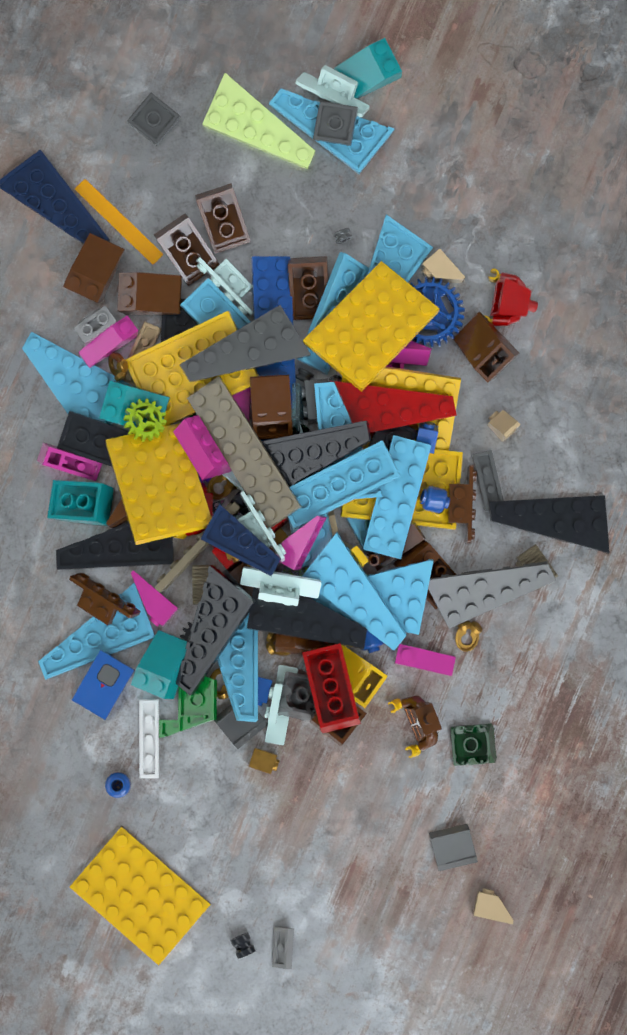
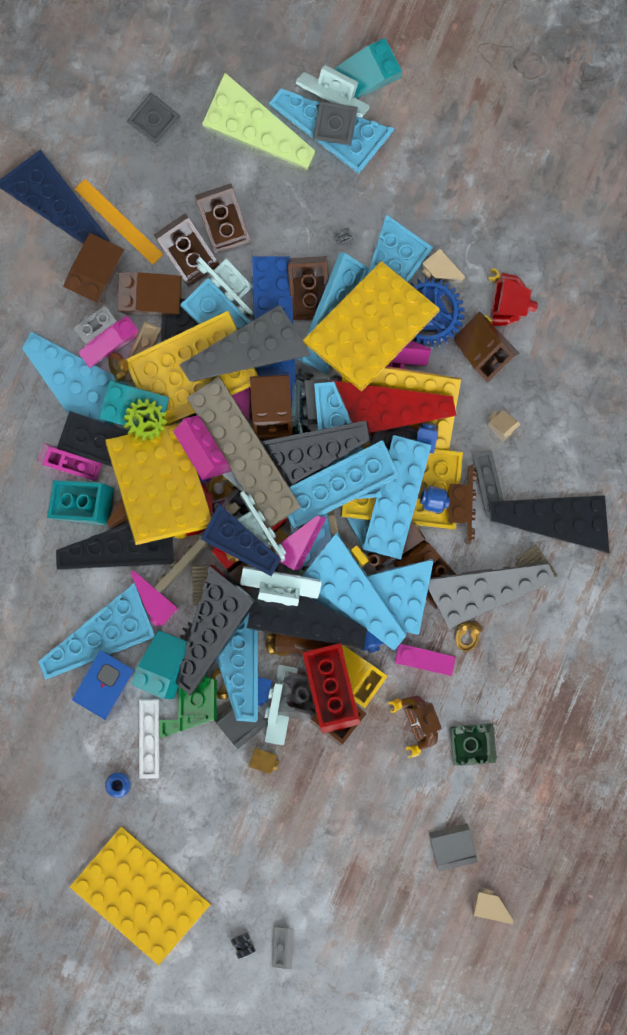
(100, 601): reddish brown bracket -> none

